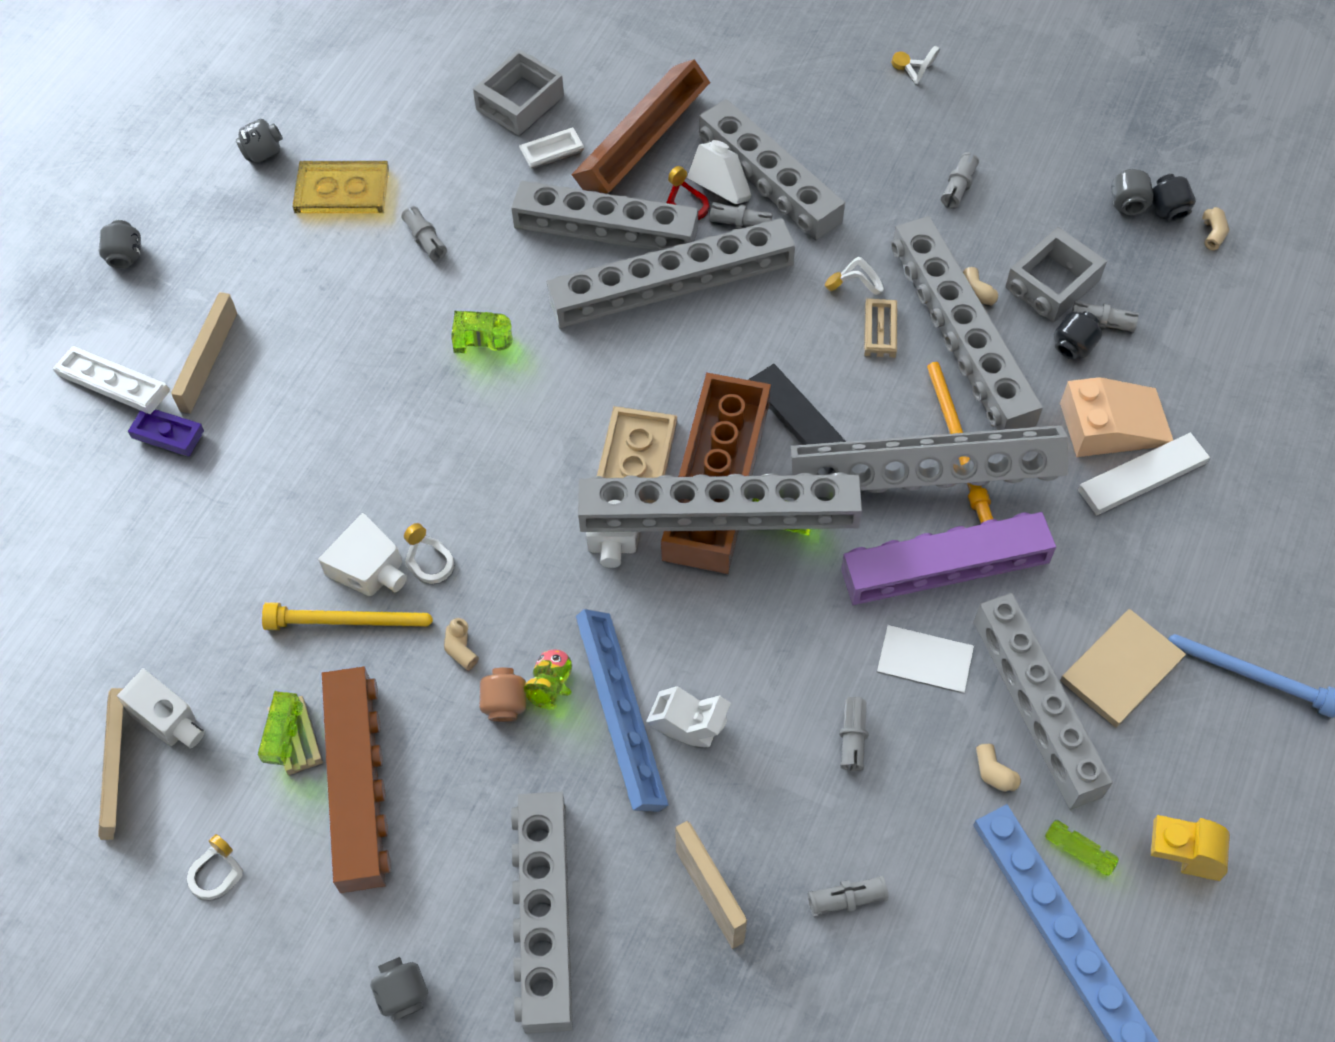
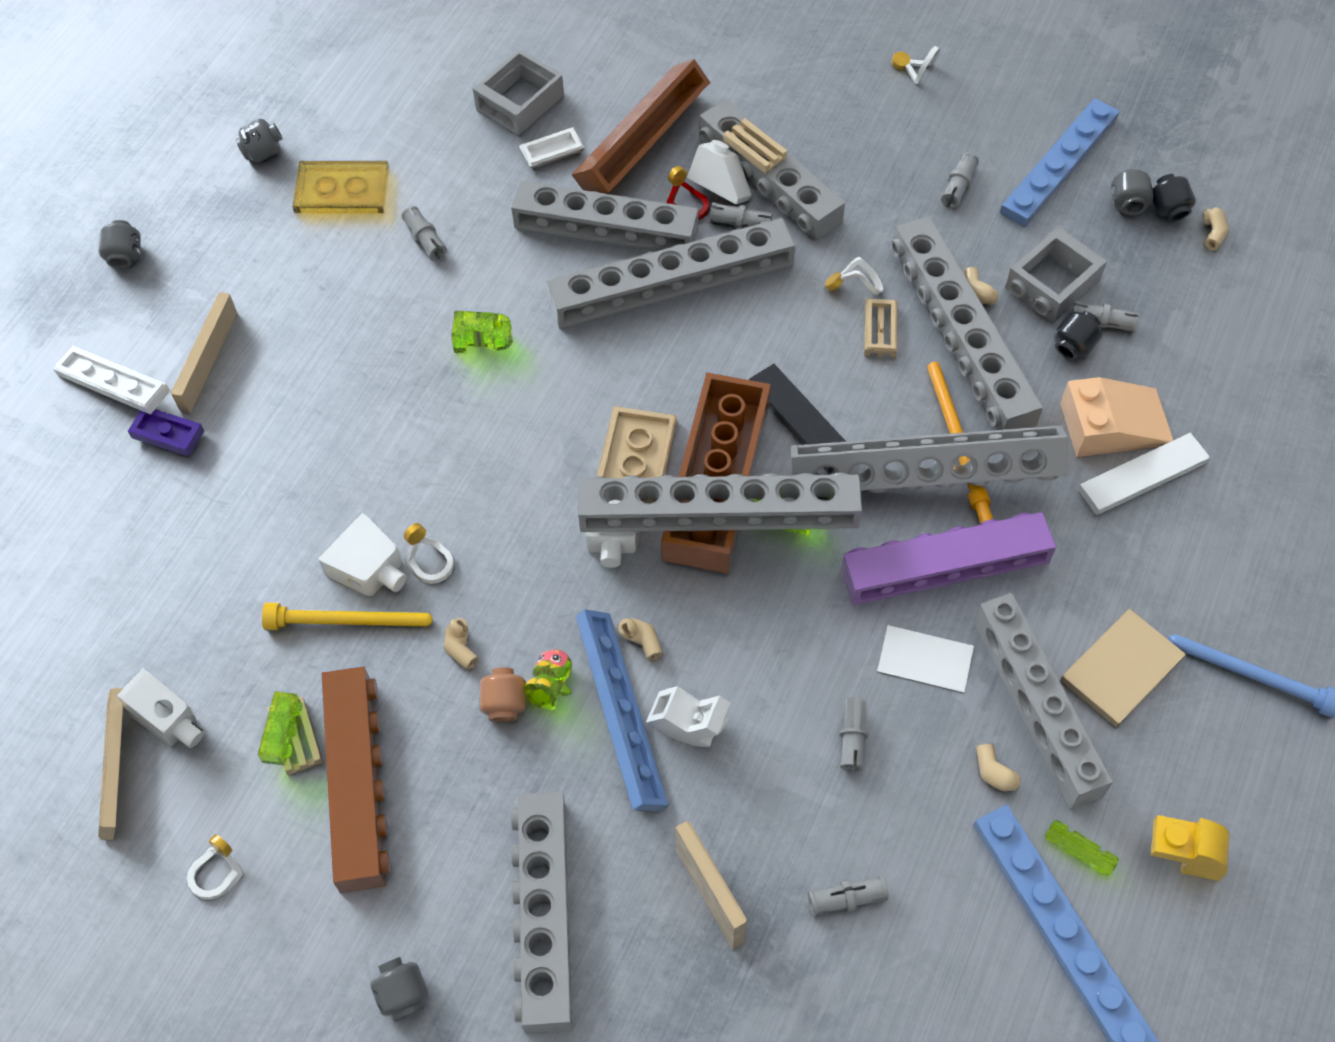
(642, 634): none -> tan arm
(758, 142): none -> tan tile
(1059, 162): none -> medium blue plate

